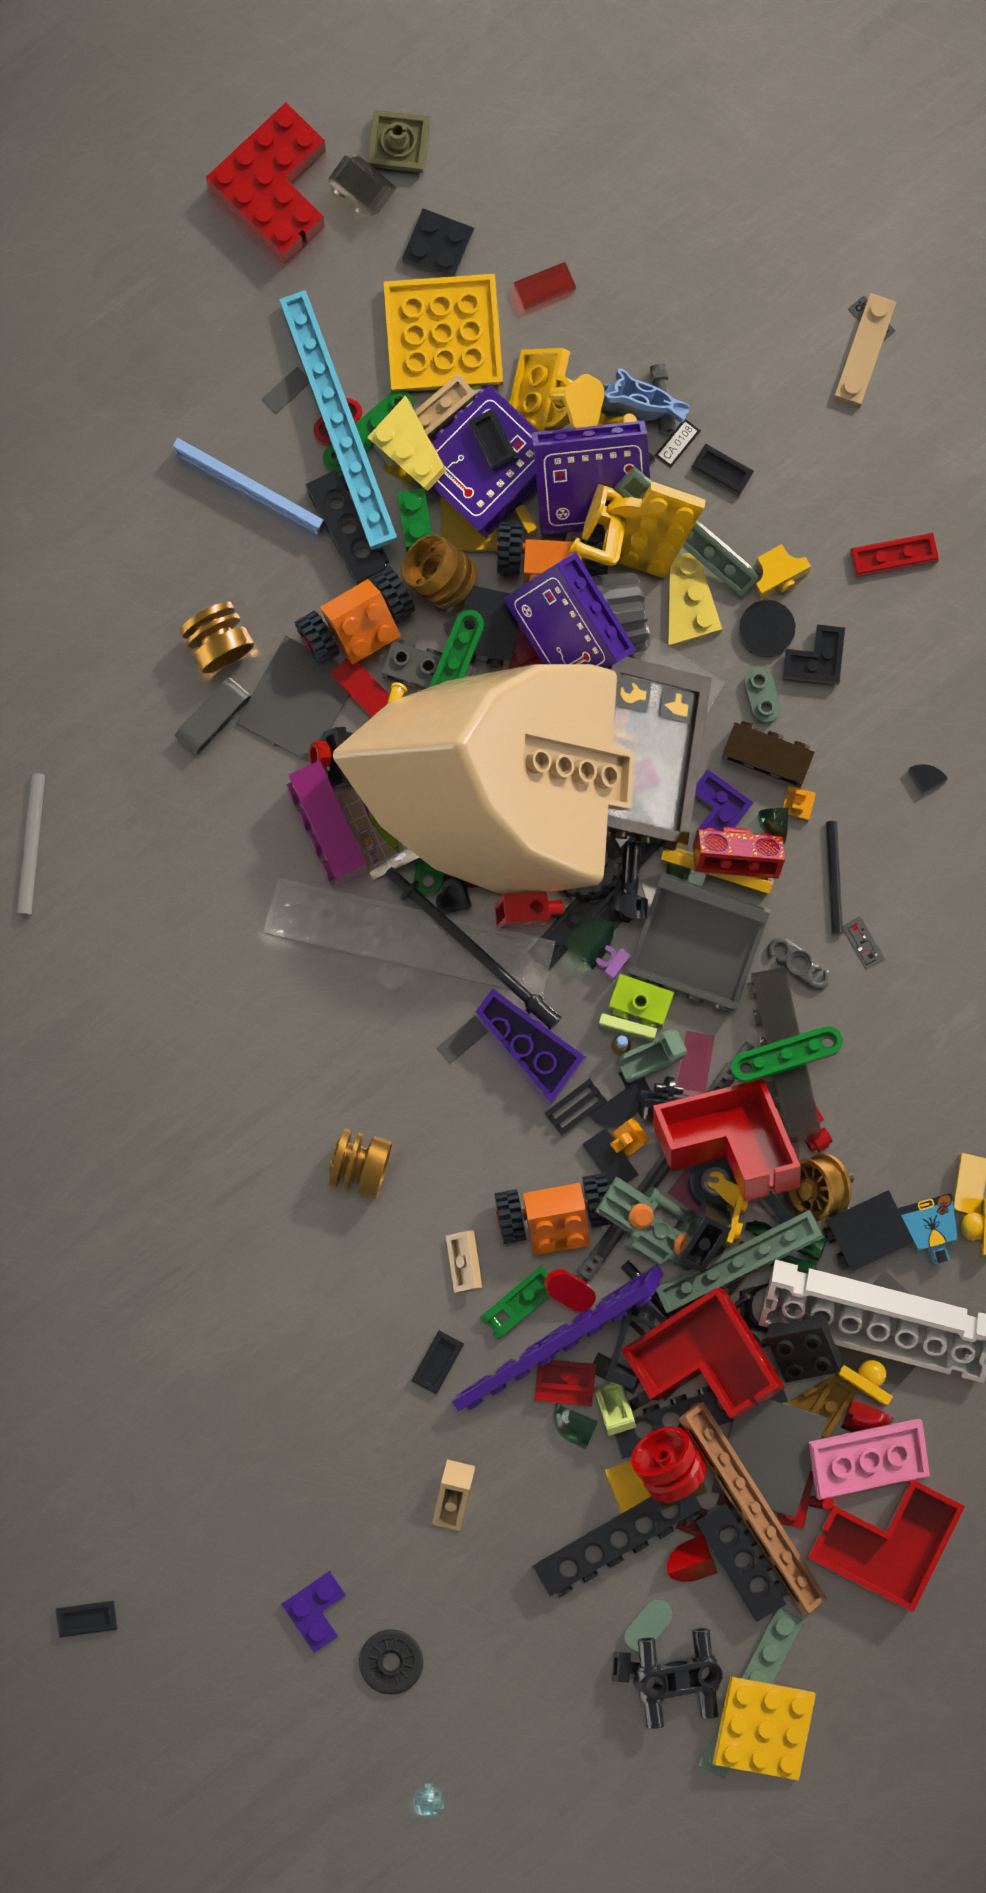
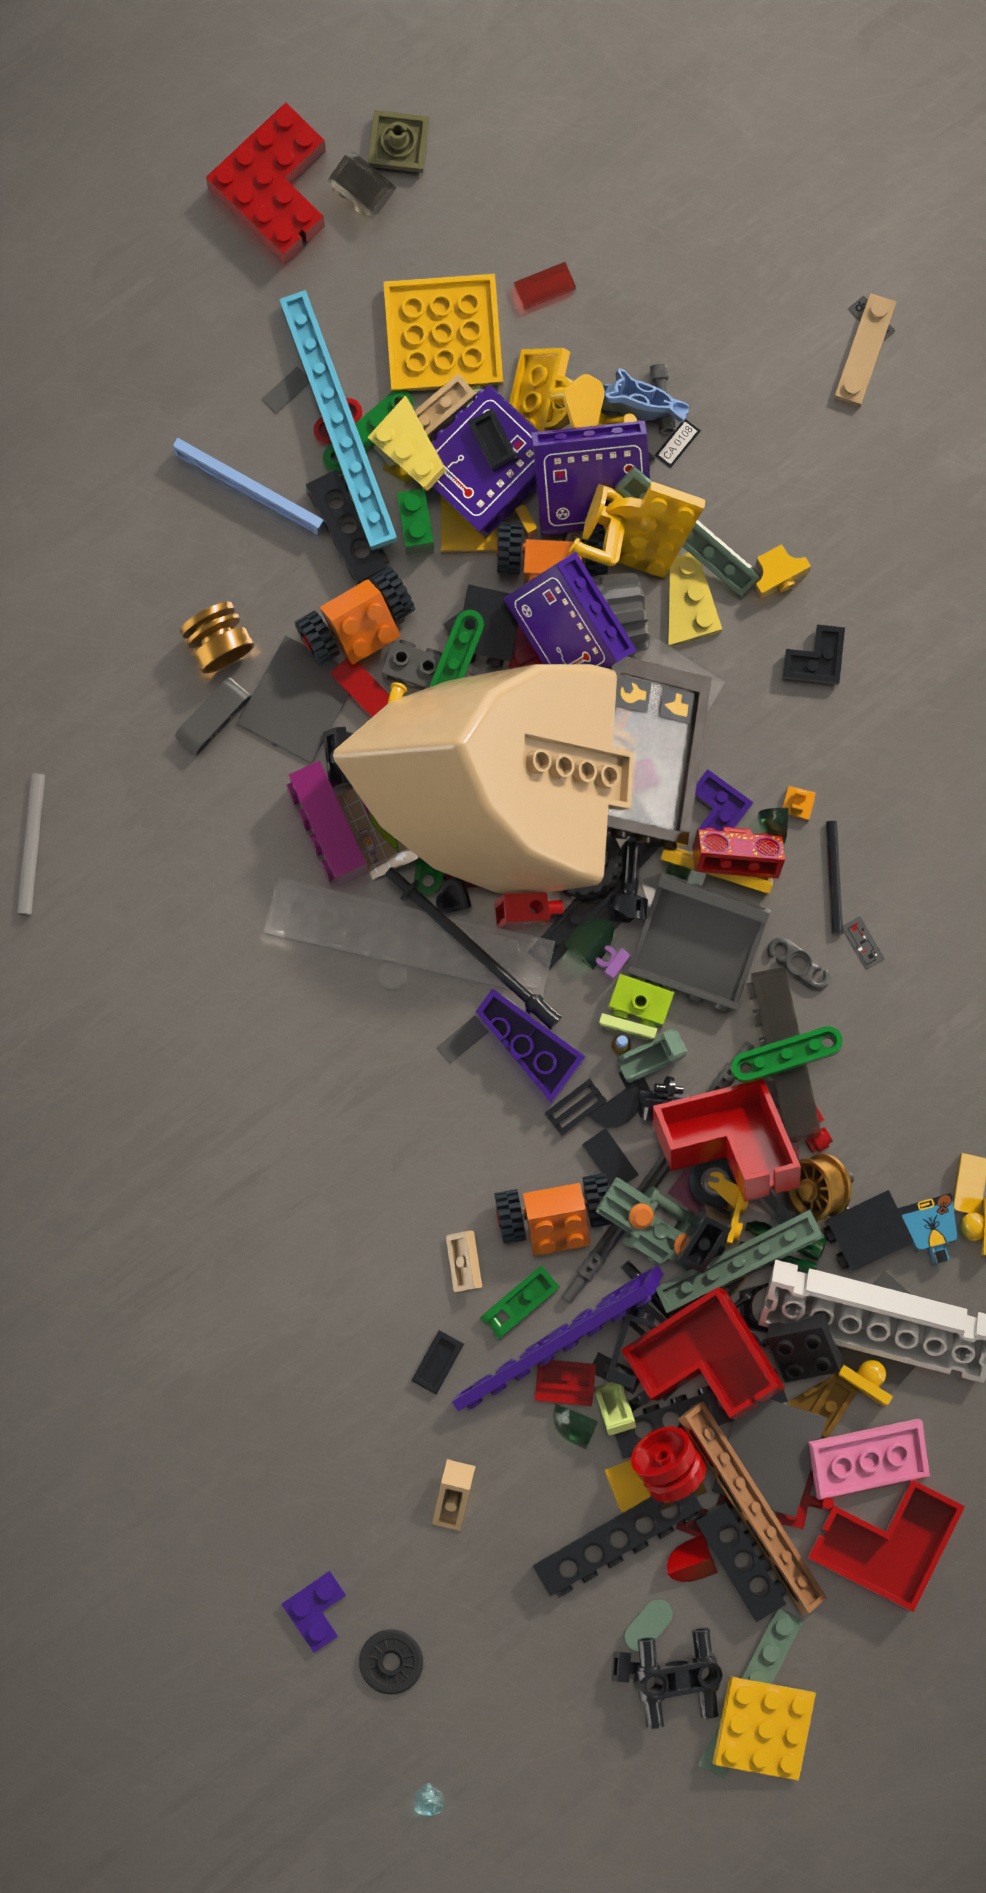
(86, 1619): black tile -> none
(320, 752): red tile -> none
(360, 1163): pearl gold wheel -> none
(438, 244): black plate -> none
(438, 571): pearl gold wheel -> none
(570, 1290): red tile -> none
(629, 1138): light orange tile -> none
(696, 1064): clear pink tile -> none
(722, 469): black tile -> none
(762, 694): sand green plate -> none
(767, 628): black tile -> none
(768, 754): dark brown brick -> none
(864, 1417): red brick -> none
(894, 554): red tile -> none
(927, 776): black tile -> none

